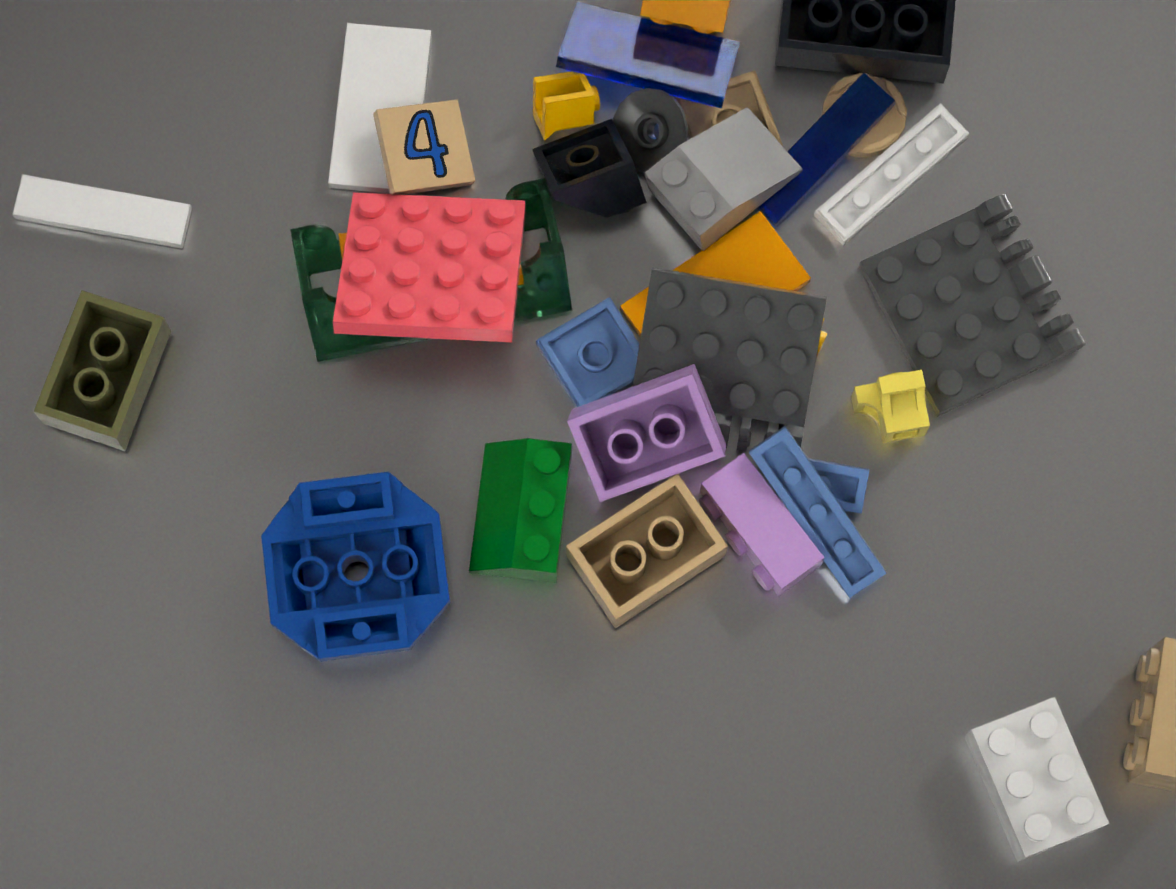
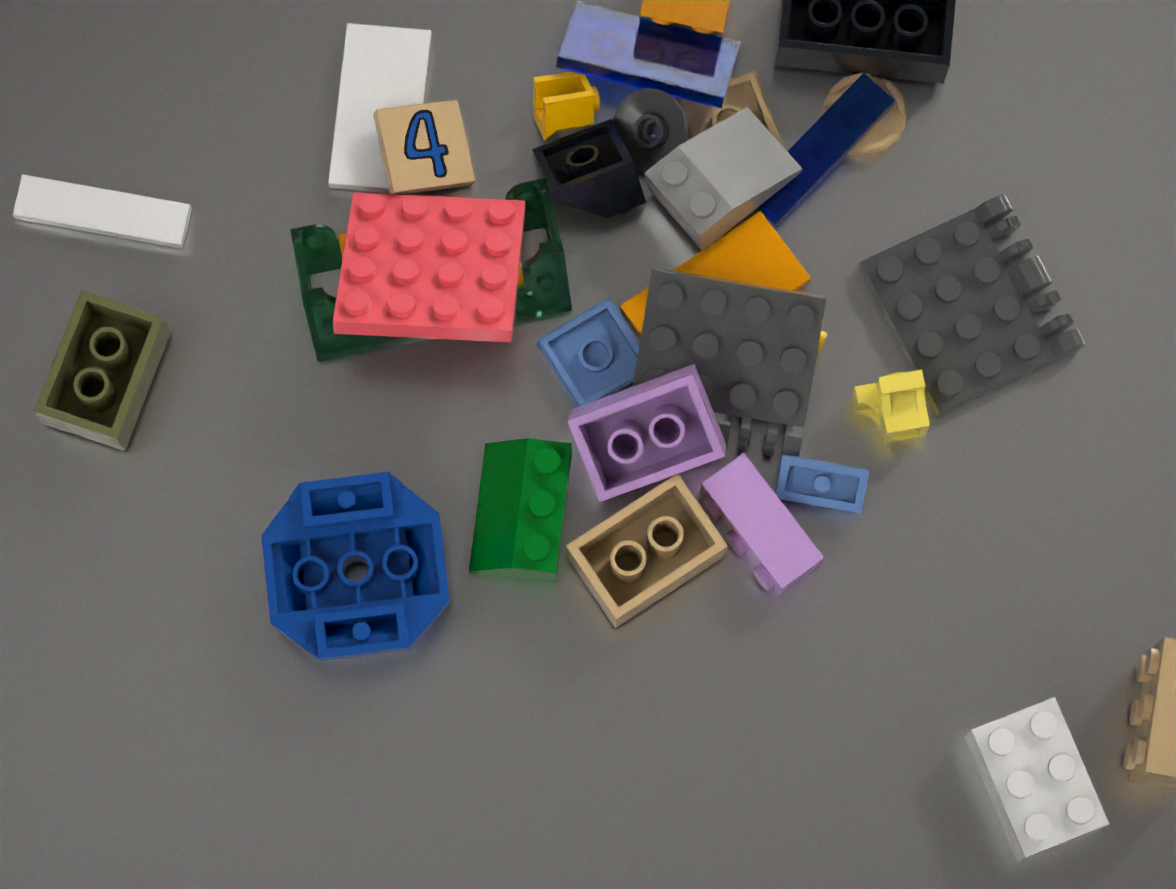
(817, 511): medium blue plate -> none
(891, 174): white tile -> none

